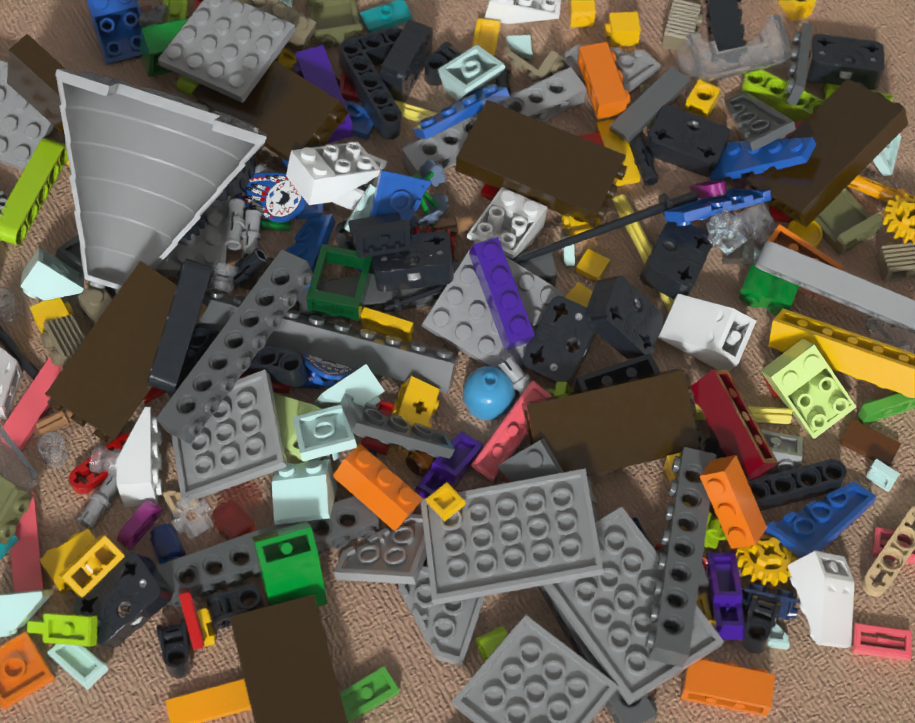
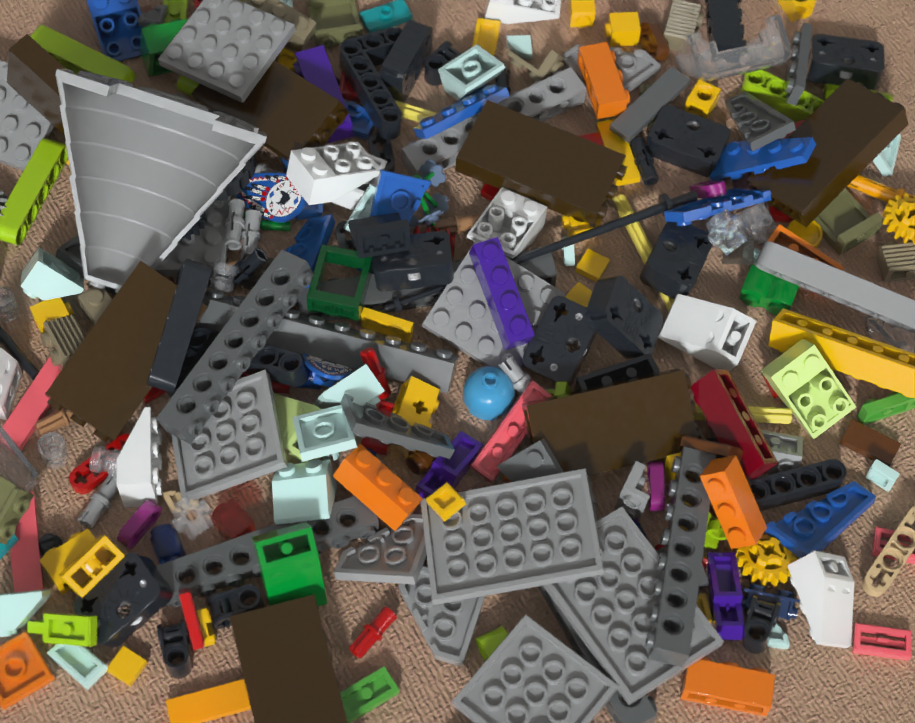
(49, 541): none -> black piece
(79, 57): none -> lime beam
(127, 666): none -> yellow tile
(370, 358): none -> red axle
(372, 632): none -> red axle
(386, 153): none -> black beam
(631, 496): none -> light grey bracket
(653, 41): none -> reddish brown beam
(655, 486): none -> magenta beam
(711, 447): none -> reddish brown tile

